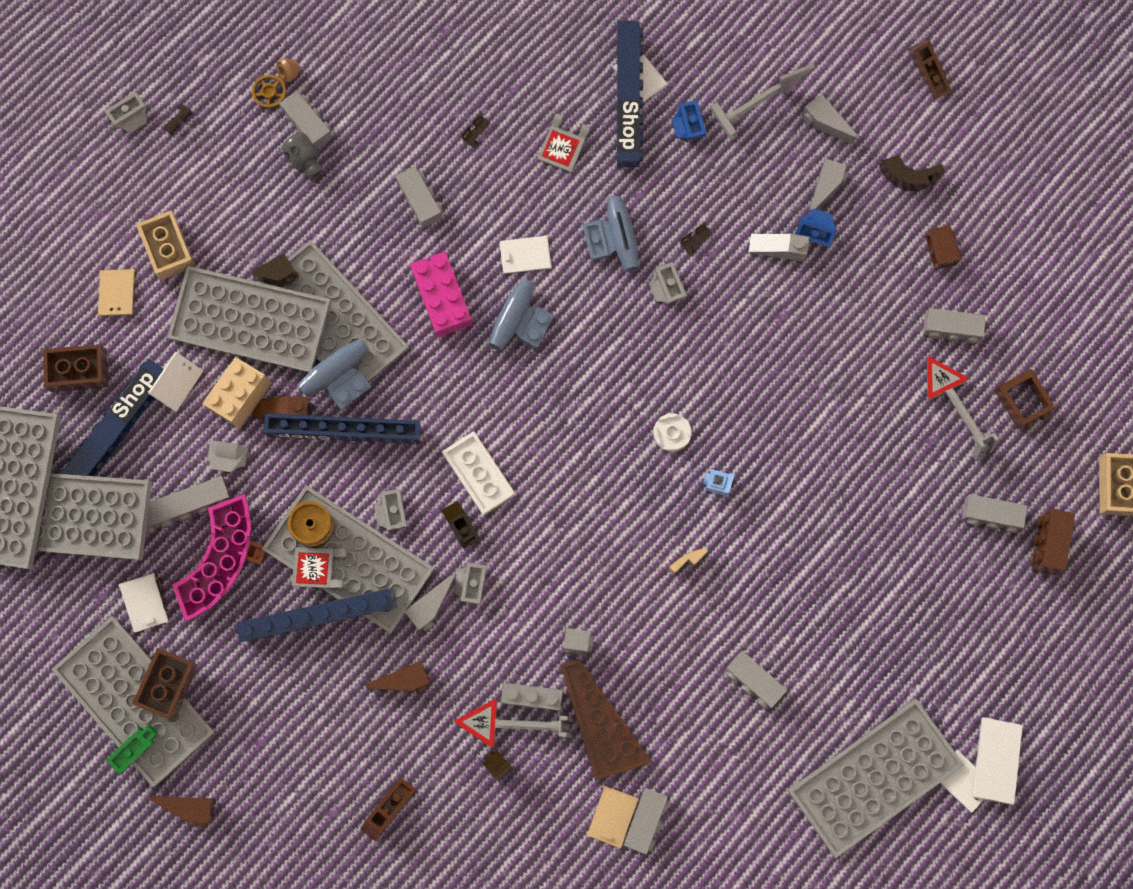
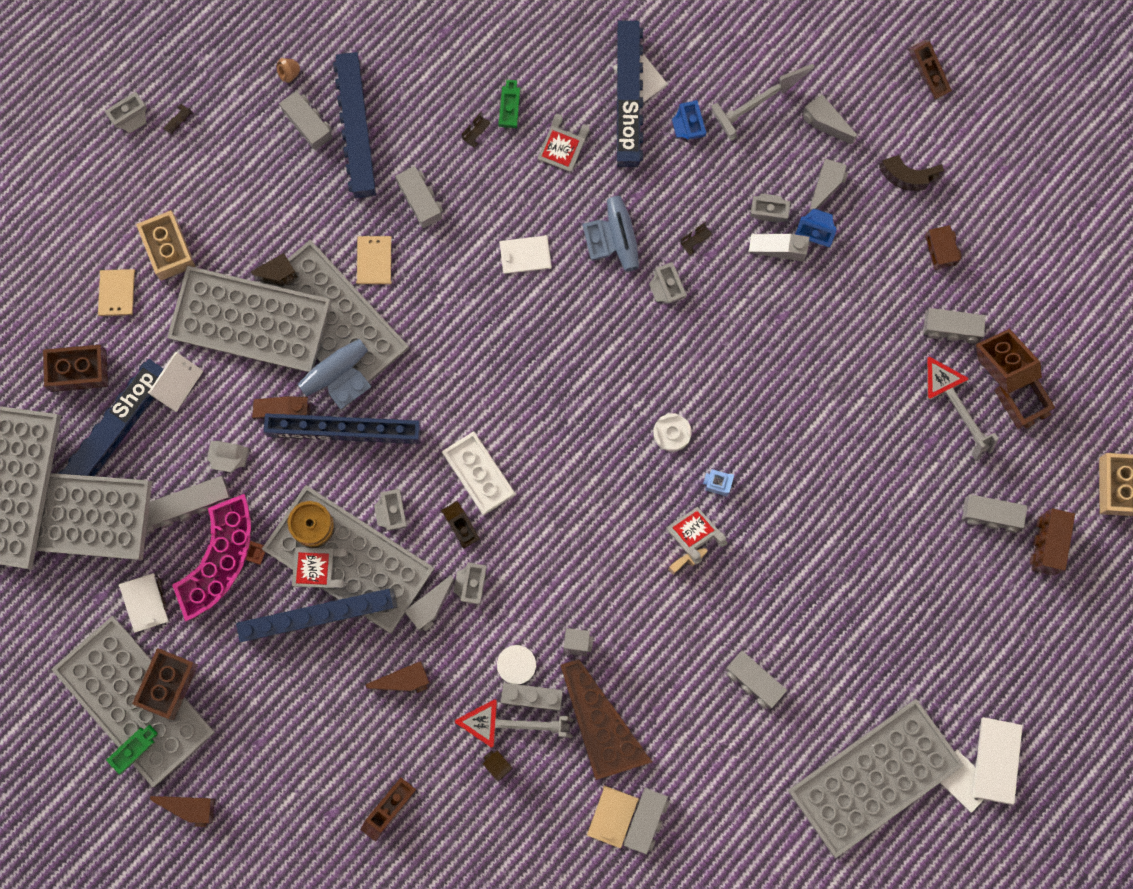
(237, 393): tan brick -> none
(268, 91): pearl gold wheel -> none
(302, 154): dark grey piece -> none
(355, 125): none -> dark blue brick
(374, 260): none -> tan container
(441, 294): dark pink piece -> none
(509, 105): none -> green hinge
(516, 664): none -> white tile
(520, 319): sand blue plate -> none
(694, 531): none -> flag
(770, 208): none -> light grey slope
(1009, 361): none -> reddish brown brick

